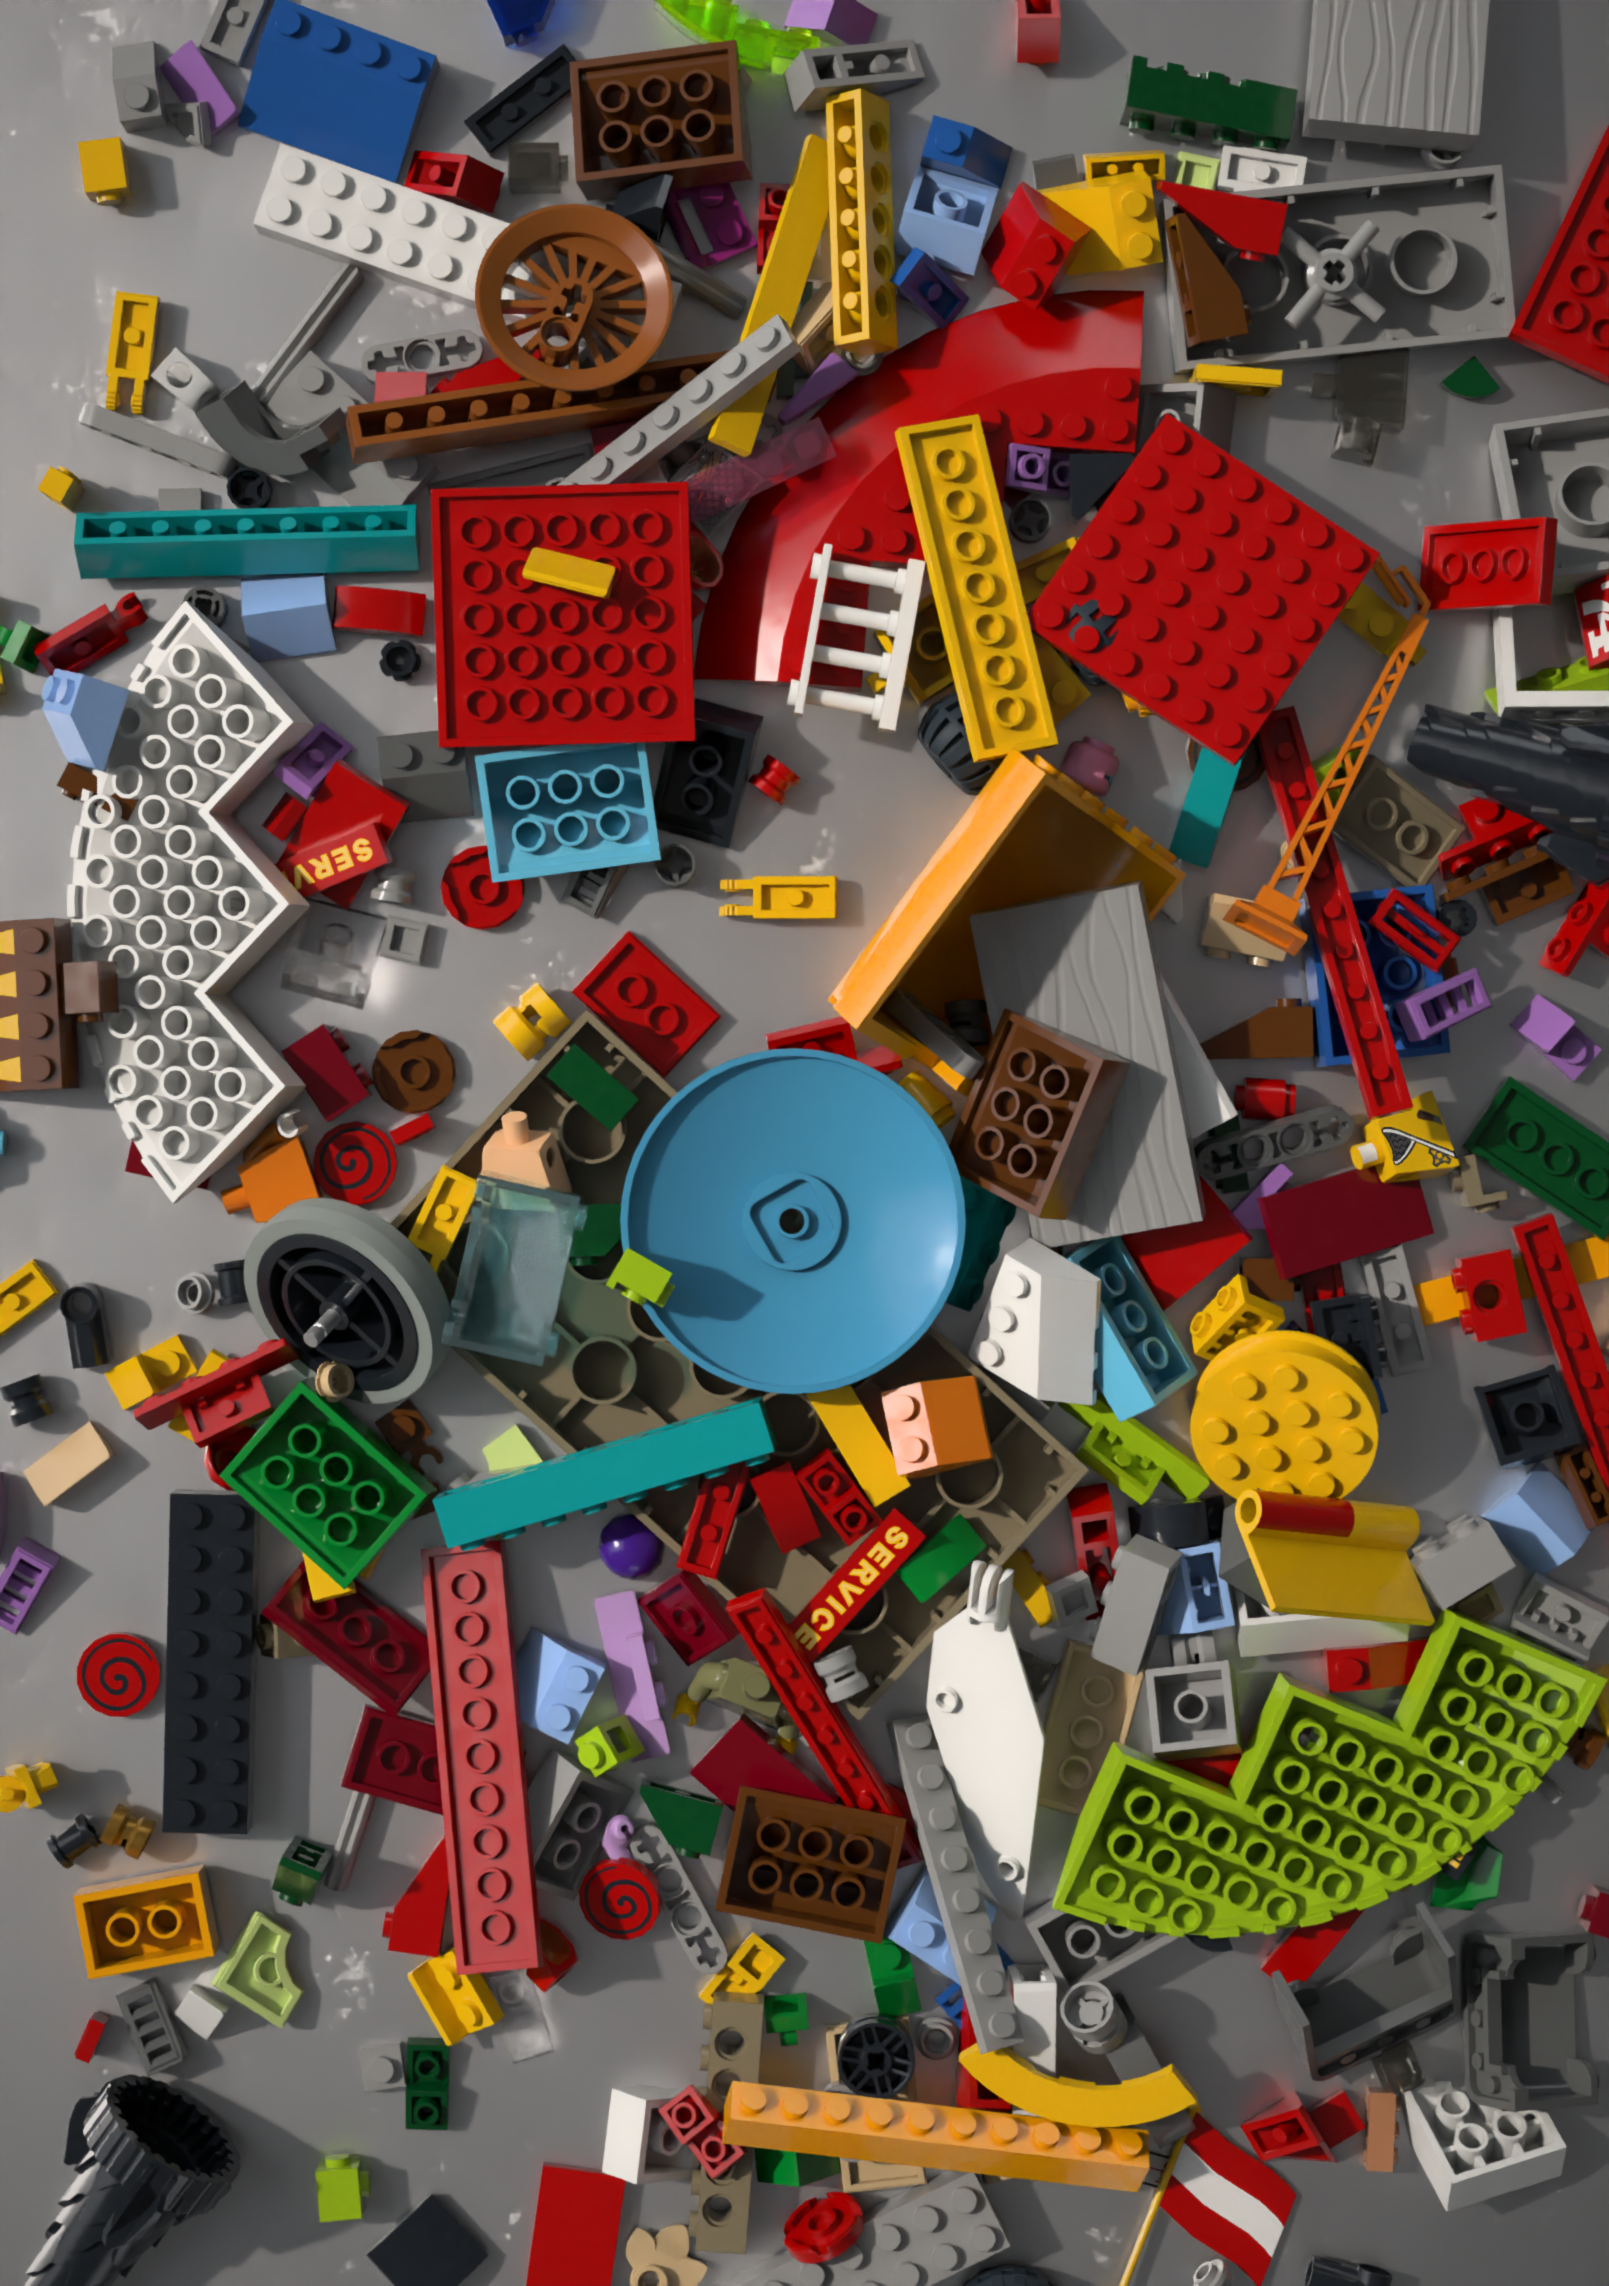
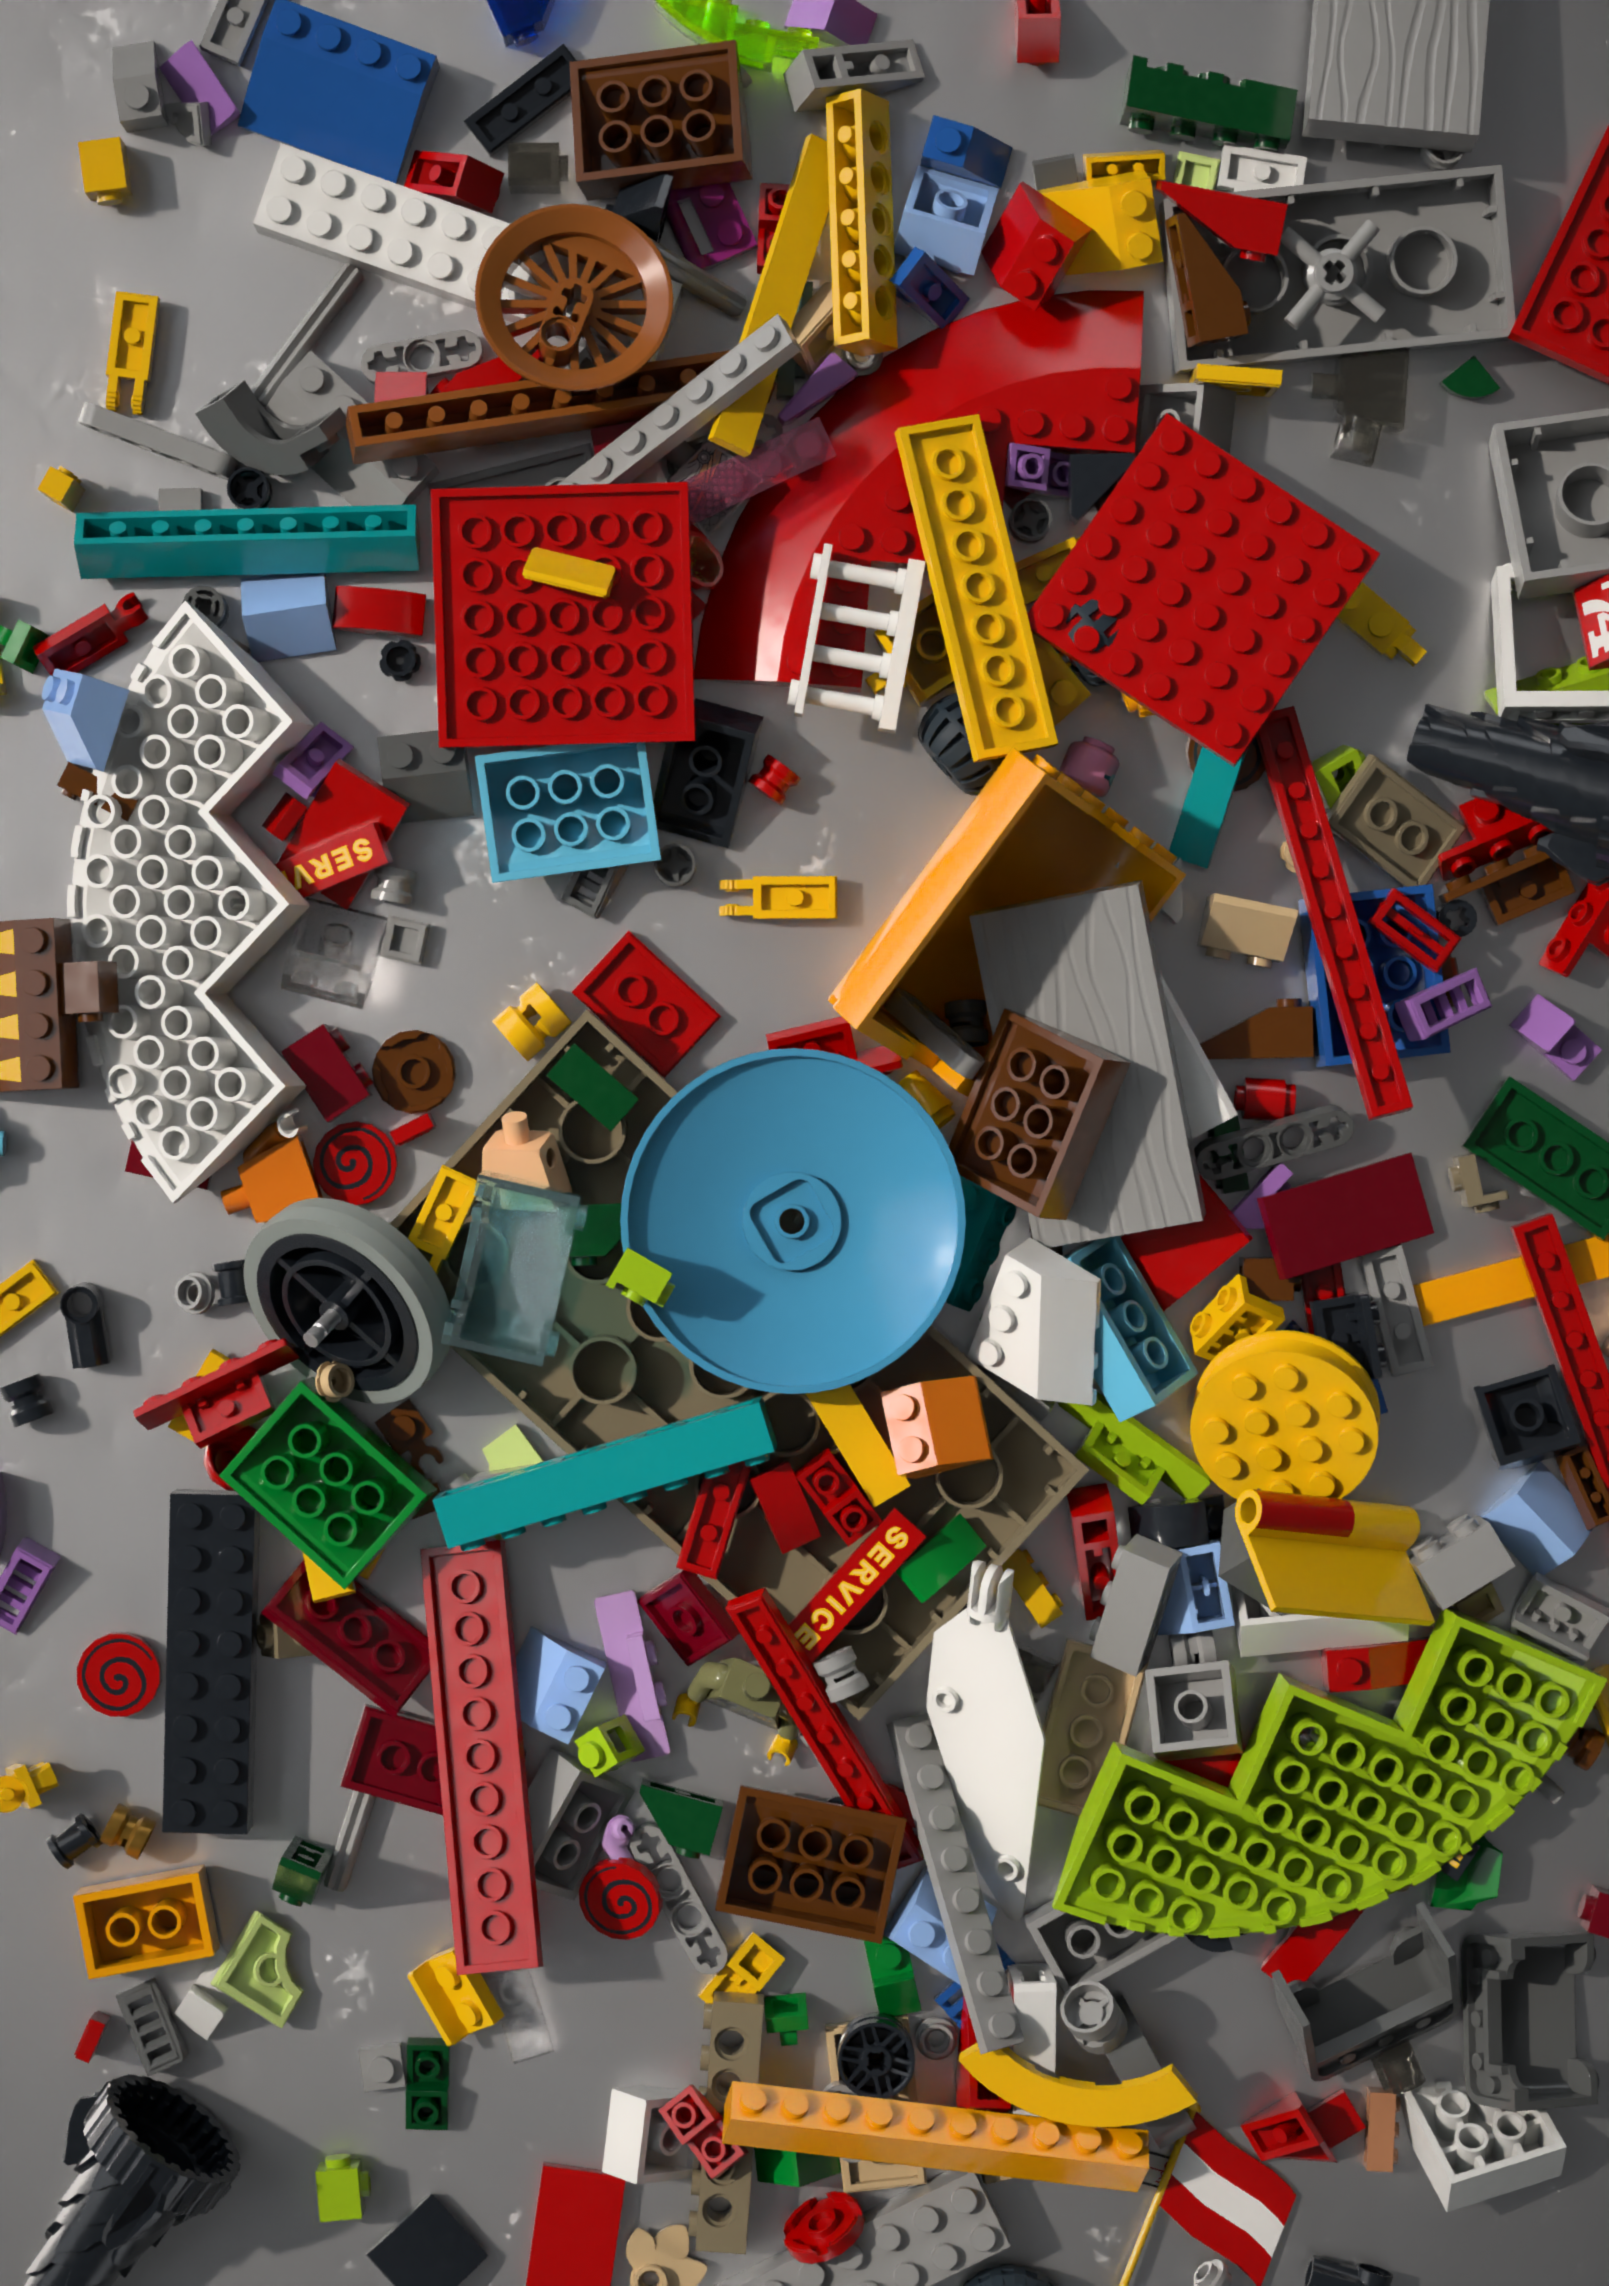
(68, 1463): tan slope -> none
(151, 1371): yellow slope -> none
(185, 381): white leg -> none
(422, 1909): red slope -> none
(472, 895): red tile -> none
(558, 1957): rock -> none
(630, 1548): dark purple hair -> none
(756, 1760): dark red tile -> none
(1071, 1599): light grey plate -> none
(1272, 912): orange piece -> none
(1407, 1144): yellow torso -> none
(1489, 564): red plate -> none
(1506, 1314): red brick -> none

